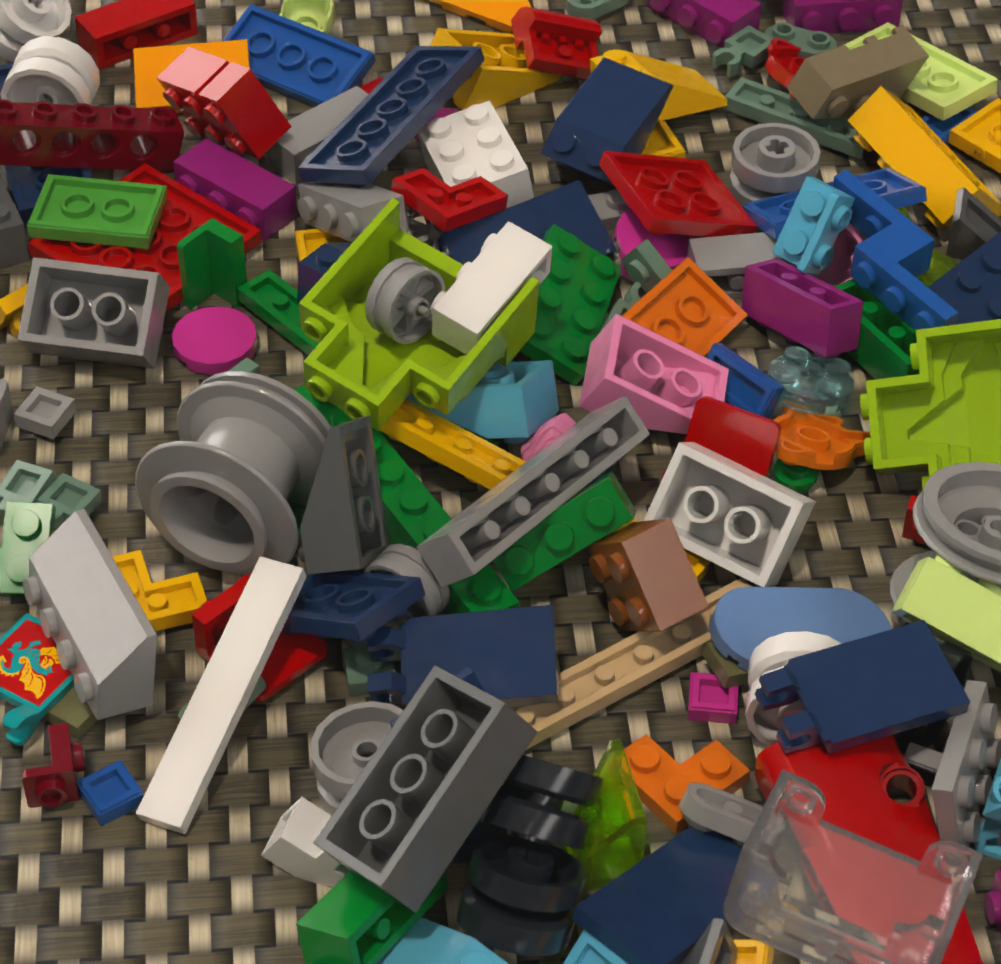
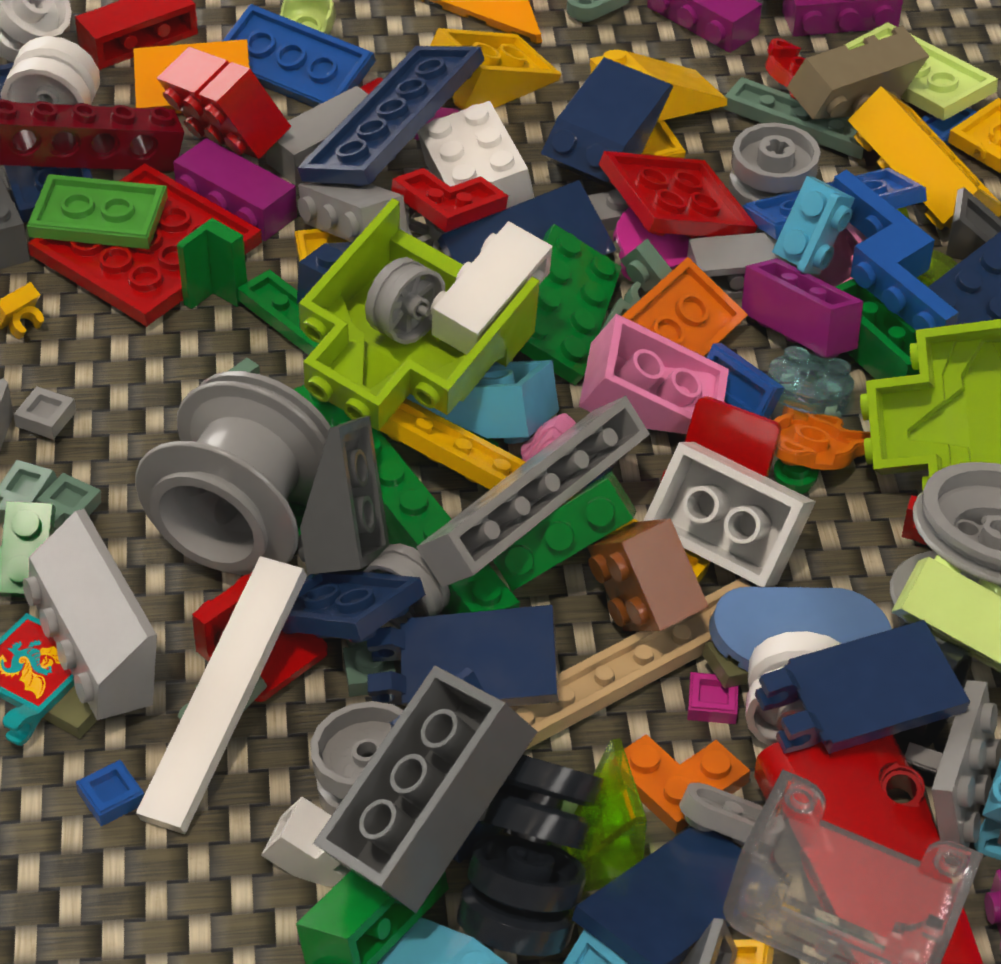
(55, 783): dark red bracket -> none
(93, 312): light grey brick -> none
(164, 602): yellow plate -> none
(214, 339): dark pink tile -> none
(556, 41): red brick -> none
(743, 48): sand green plate -> none
(809, 41): sand green plate -> none

